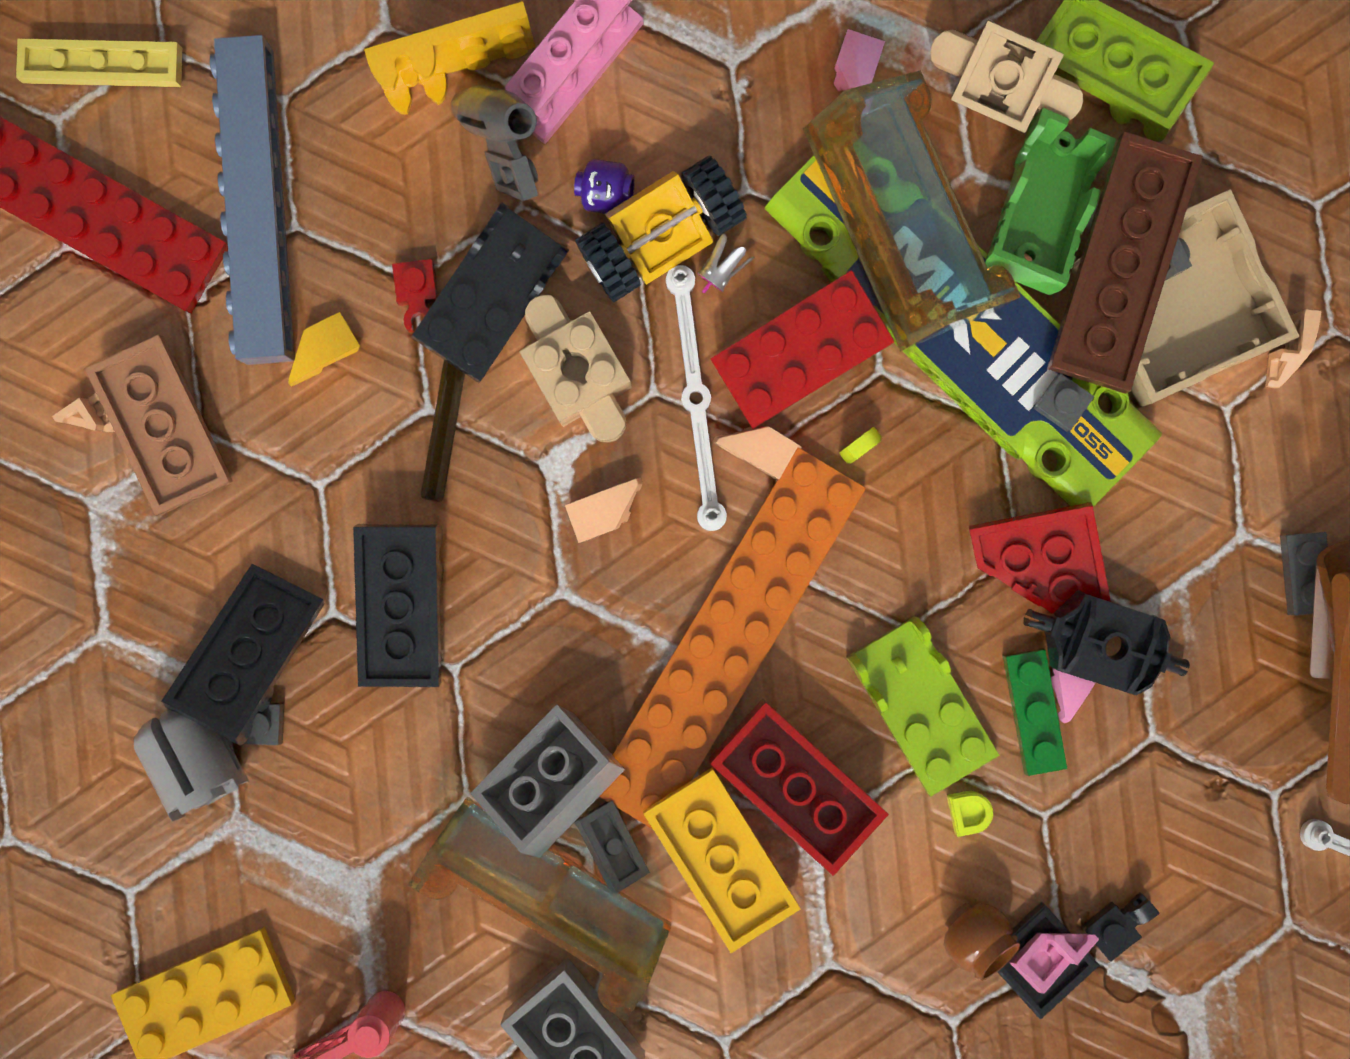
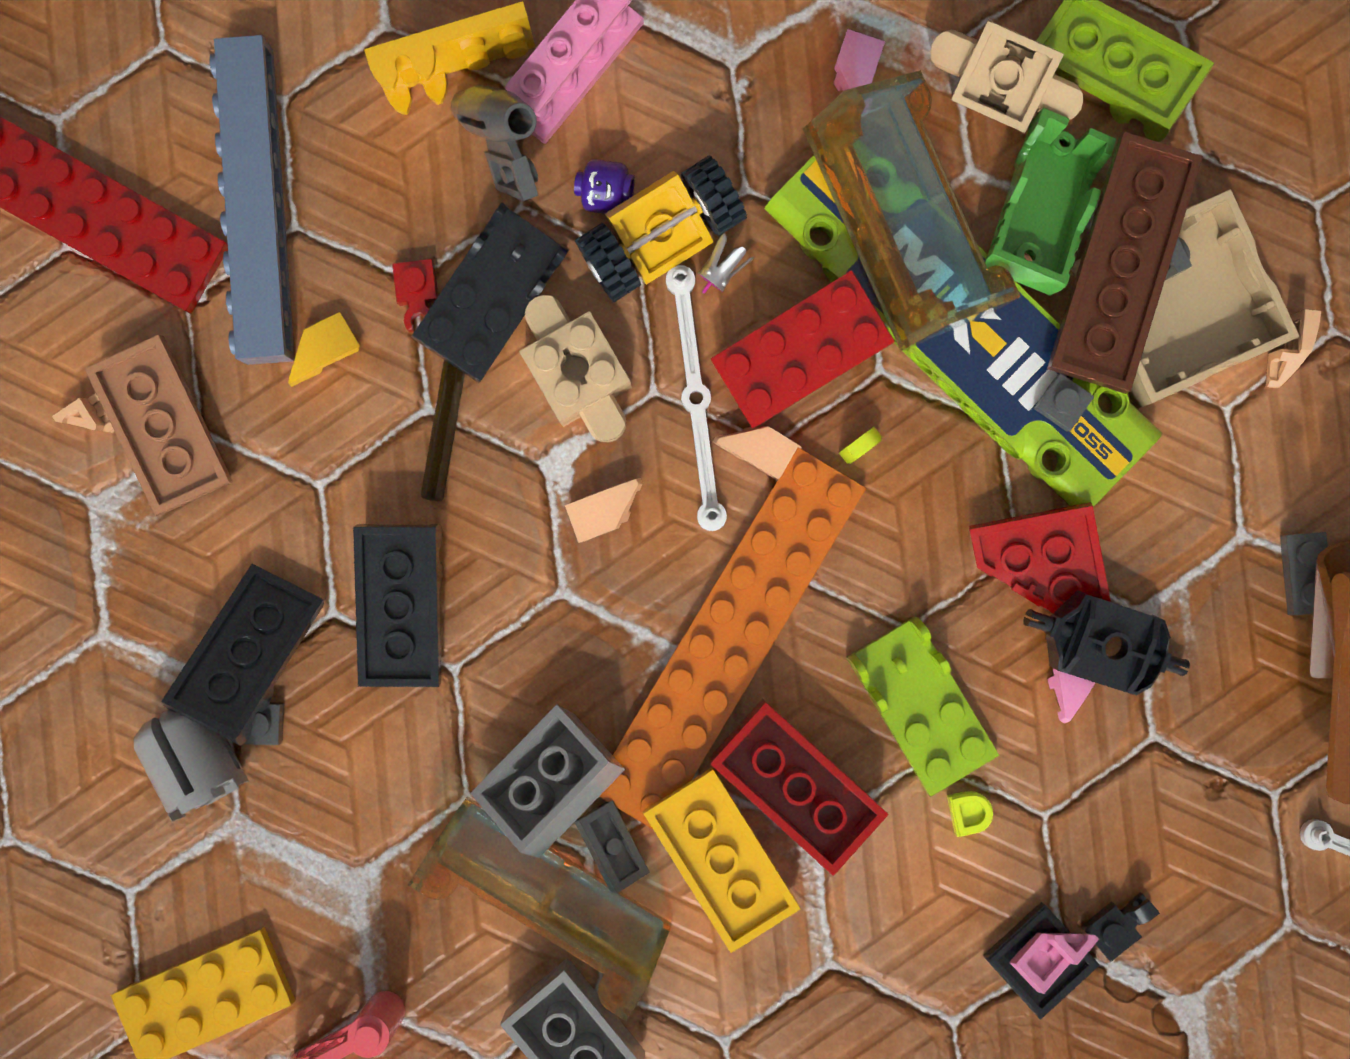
(99, 62): light yellow plate -> none
(980, 939): dark orange piece -> none
(1034, 712): green plate -> none

